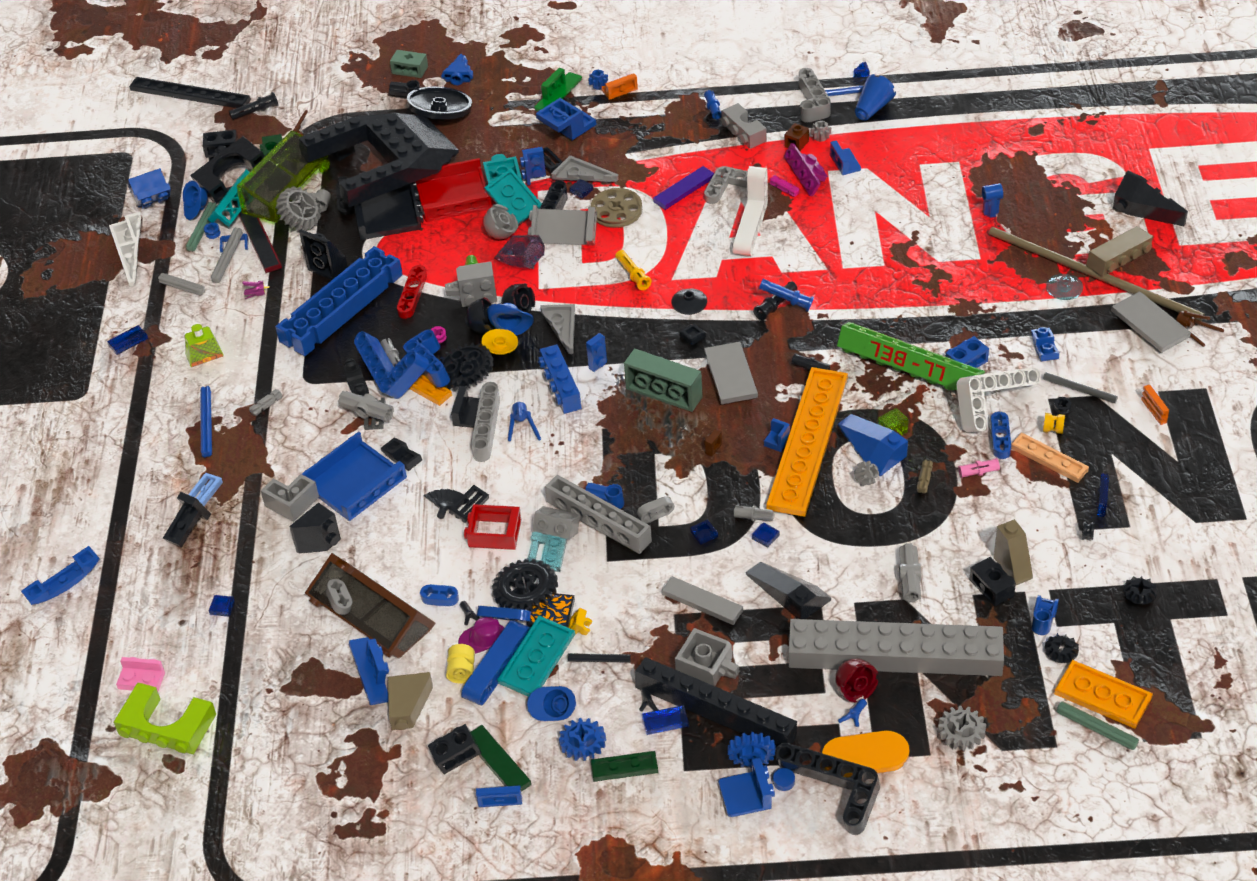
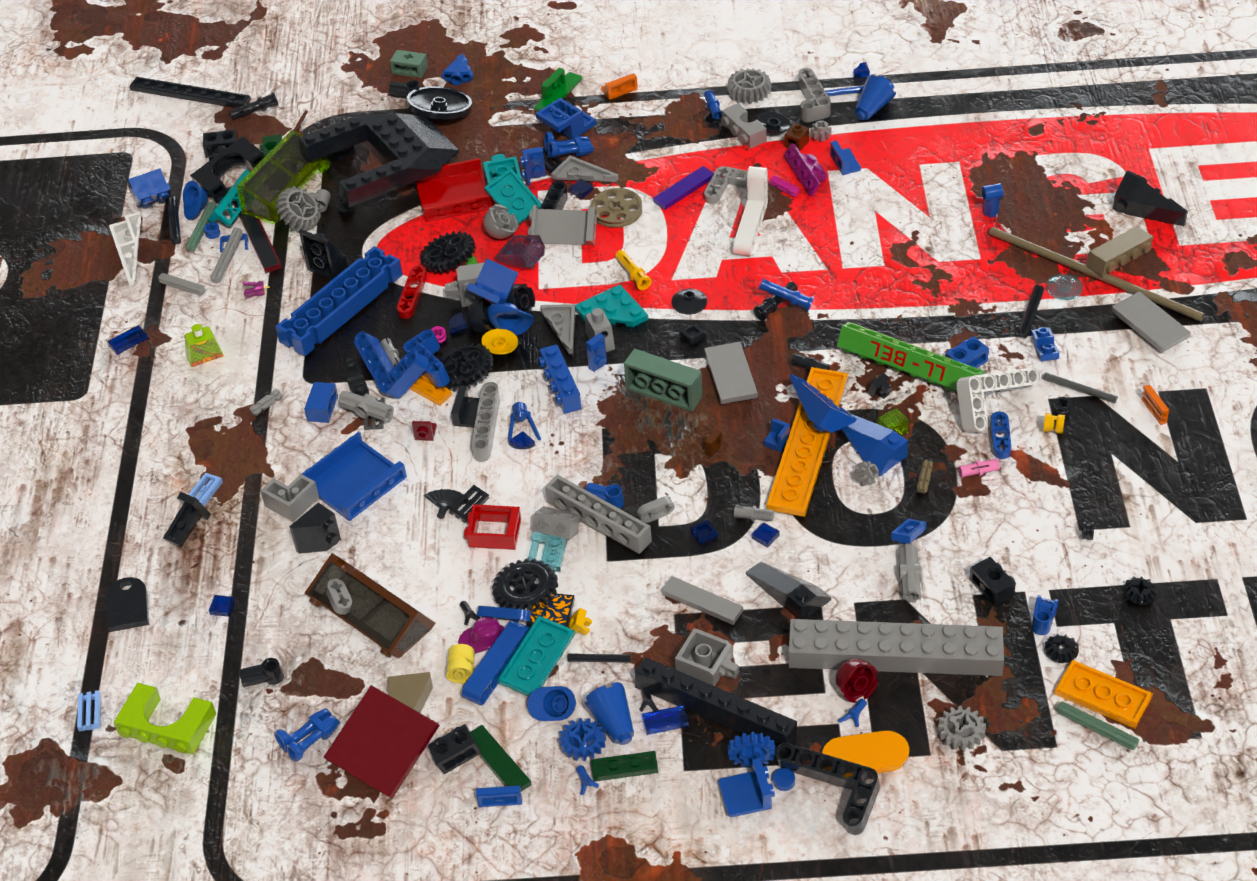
(63, 580): blue slope -> none
(80, 720): none -> light blue tile
(127, 607): none -> black tile
(140, 670): bright pink bracket -> none
(174, 220): none -> black axle
(206, 424): blue axle -> none
(268, 671): none -> black piece
(321, 402): none -> blue panel
(321, 724): none -> blue piece
(371, 668): blue bracket -> none
(381, 741): none -> dark red tile
(390, 213): black panel -> none
(398, 451): black slope -> none
(424, 430): none -> dark red bracket
(439, 595): blue beam -> none
(447, 251): none -> black gear
(457, 323): none -> clear blue tile
(494, 282): none -> blue bracket
(521, 441): none -> clear blue tile
(579, 145): none -> blue piece
(585, 779): none -> blue bar
(598, 79): blue gear -> none
(598, 323): none -> light grey torso
(612, 712): none -> blue cone
(616, 305): none -> teal plate
(749, 85): none -> light grey gear
(774, 122): none -> black dish
(821, 408): none -> blue wedge
(880, 387): none -> black tile
(908, 531): none -> blue plate
(1012, 551): dark tan slope -> none
(1031, 311): none -> black axle
(1049, 457): light nougat tile -> none
(1103, 495): clear blue tile -> none
(1189, 319): reddish brown plant -> none

